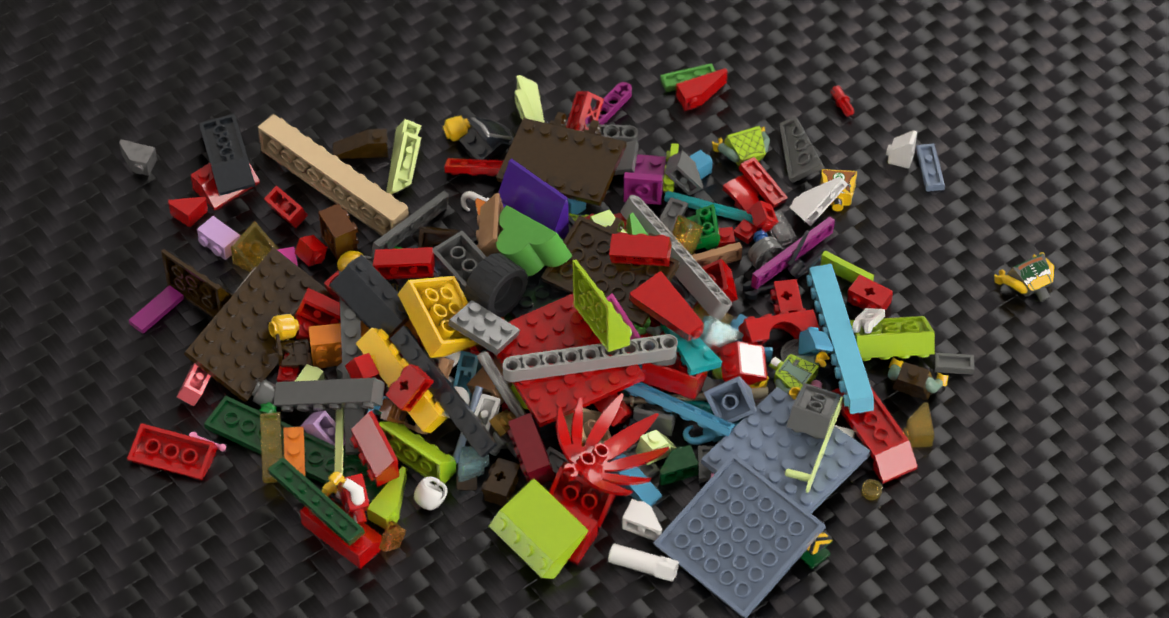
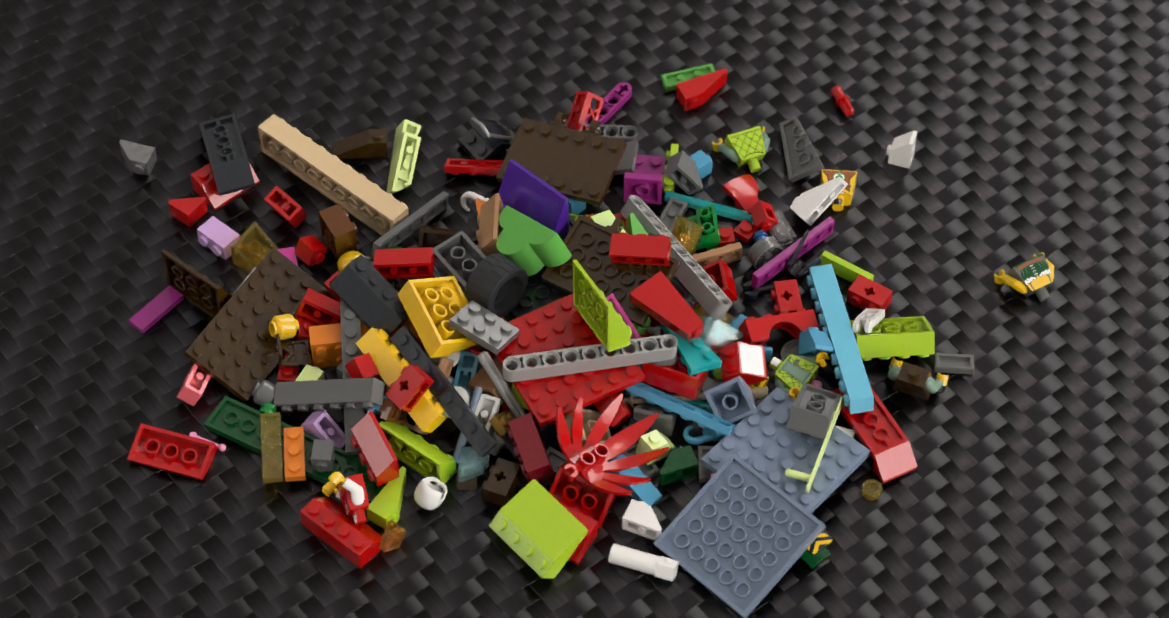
(316, 501): dark green plate -> none
(323, 455): none -> dark grey brick
(339, 436): yellowish green piece -> none
(456, 127): yellow head -> none
(528, 99): yellowish green wedge -> none
(763, 182): plate -> none
(920, 428): clear yellow slope -> none
(930, 167): sand blue tile -> none

